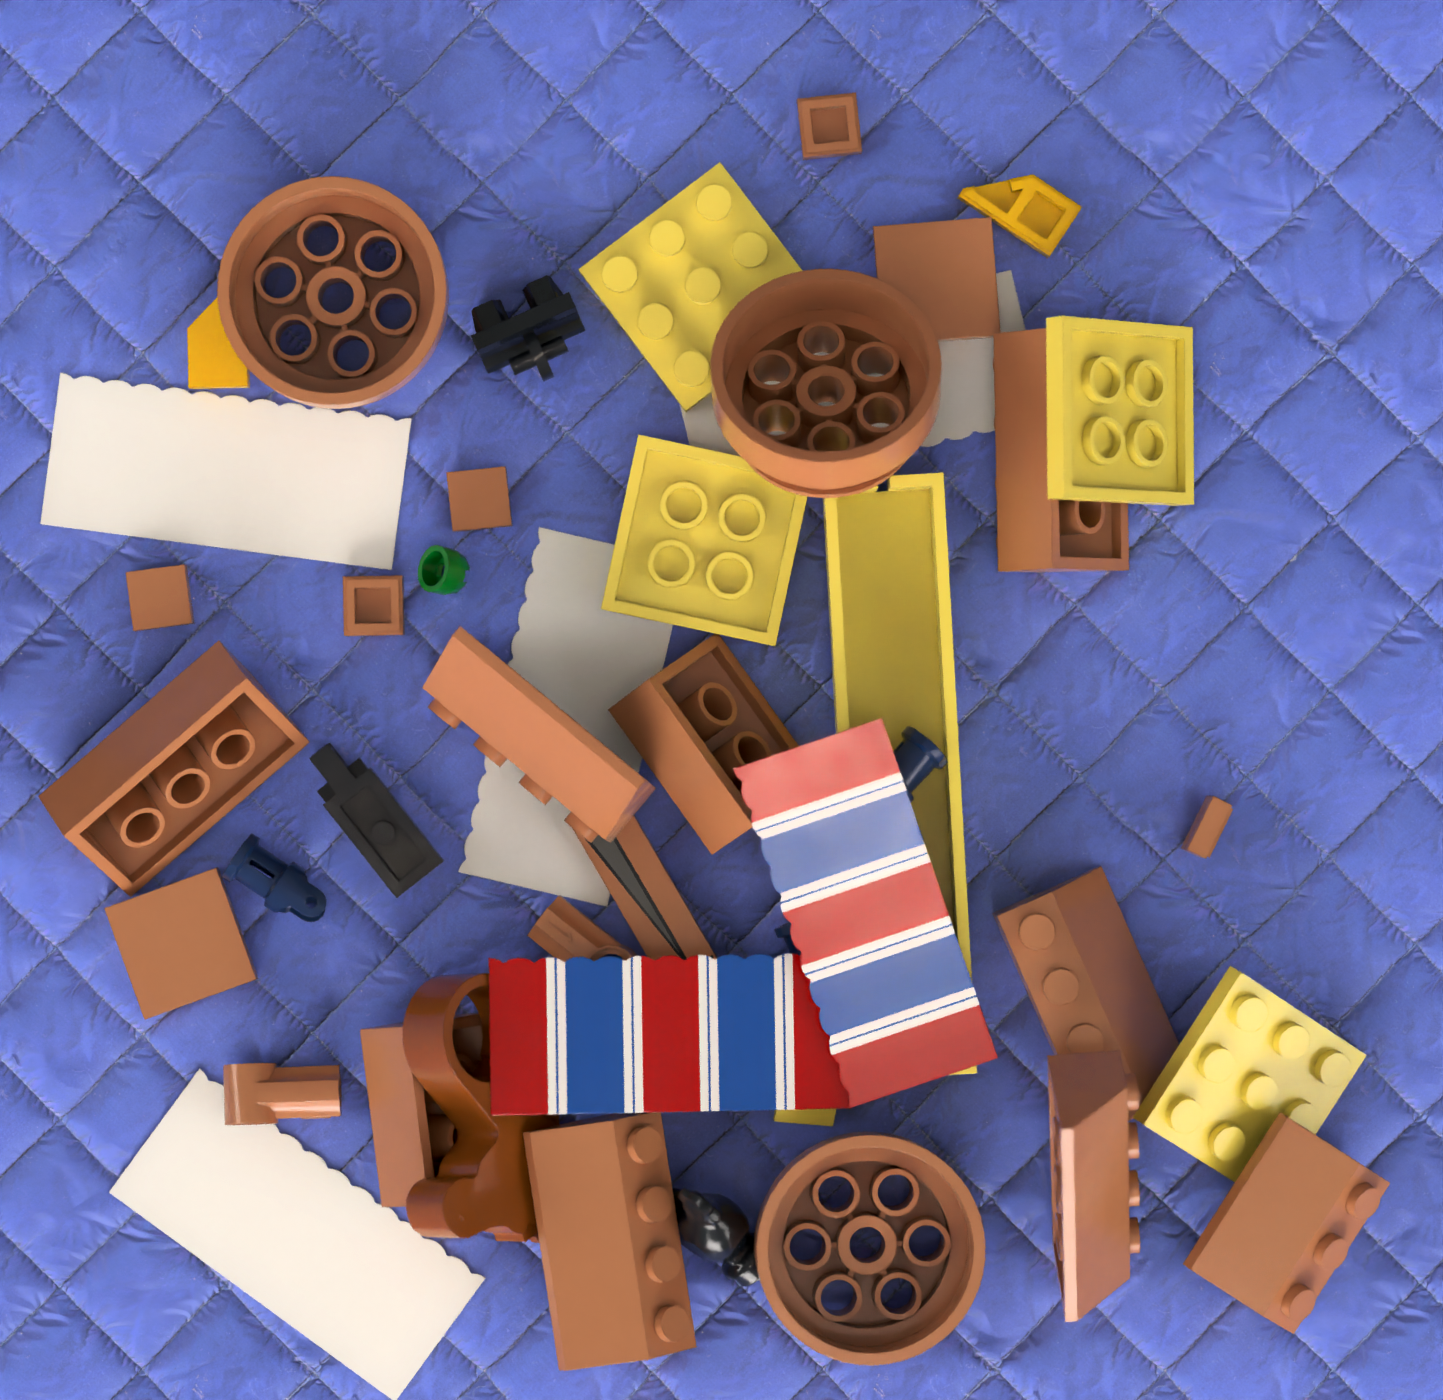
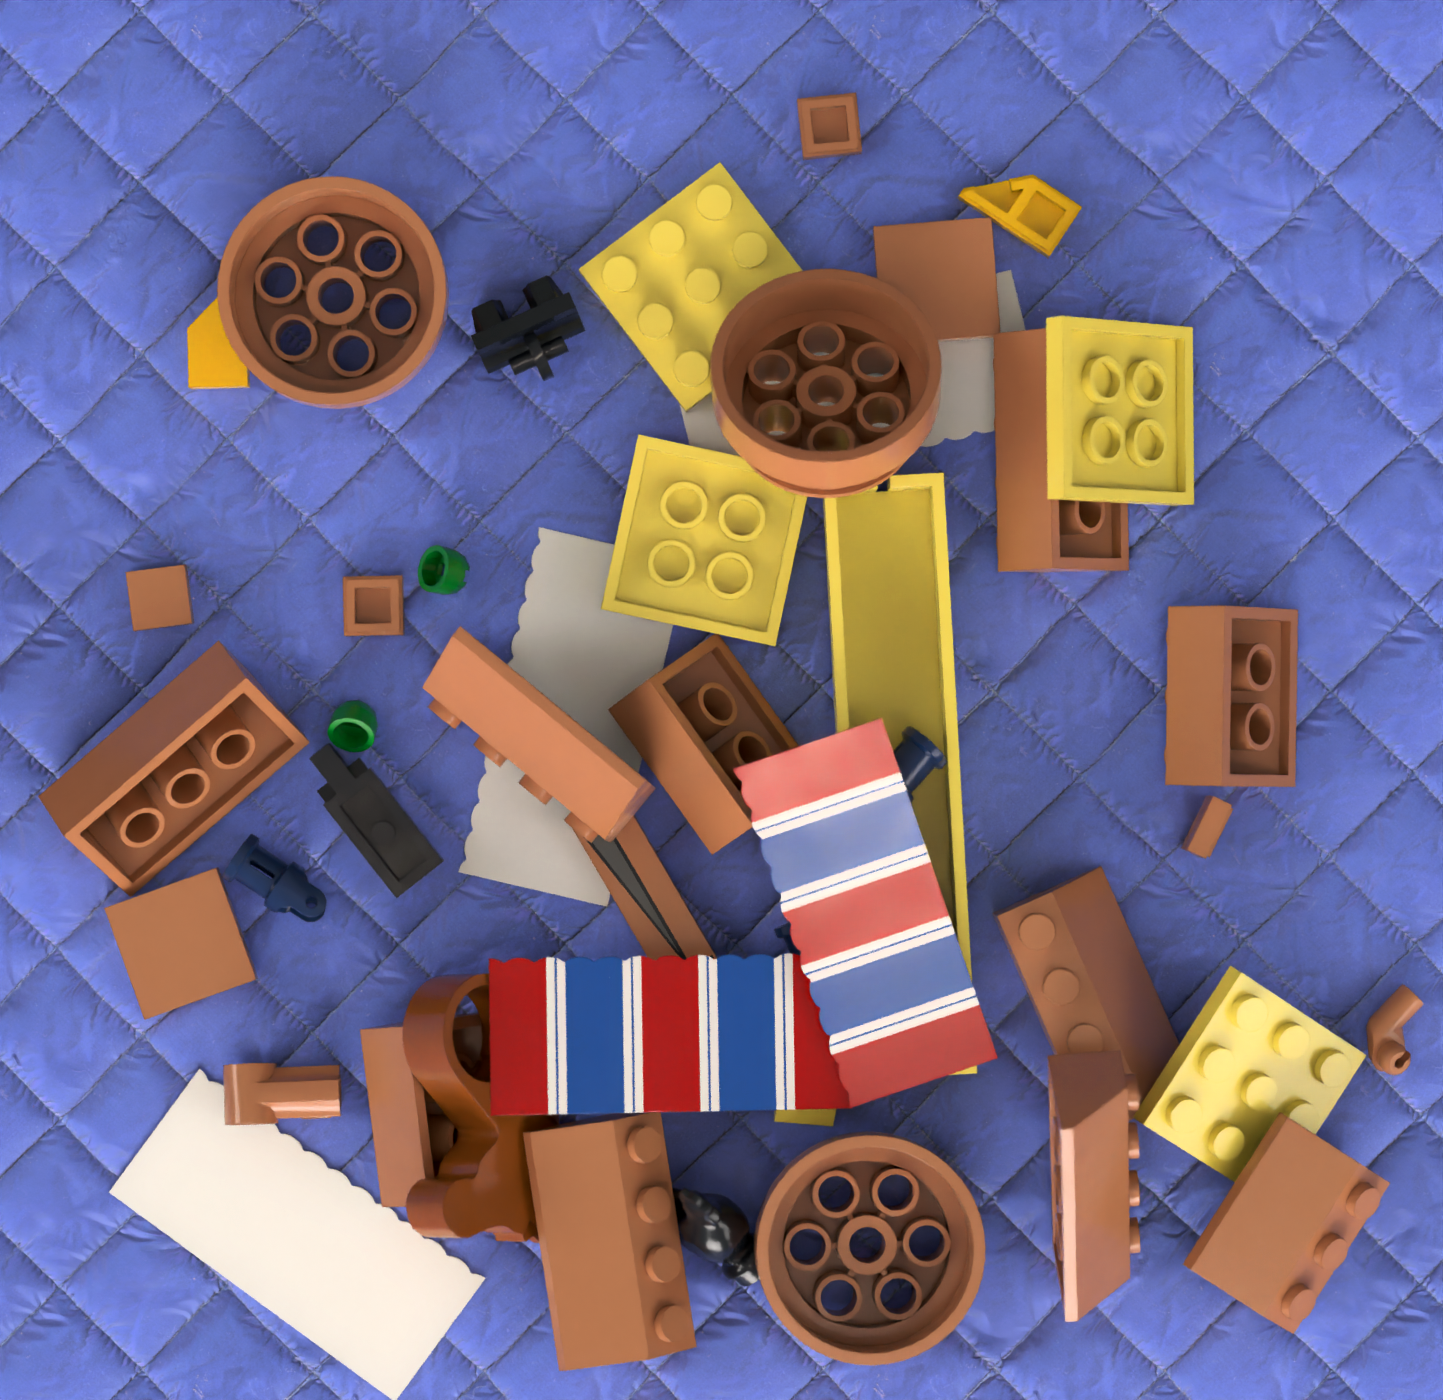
(225, 472): white sticker -> none
(353, 726): none -> green hinge
(479, 499): nougat tile -> none
(570, 934): nougat piece -> none
(1231, 696): none -> nougat slope
(1386, 1033): none -> nougat arm

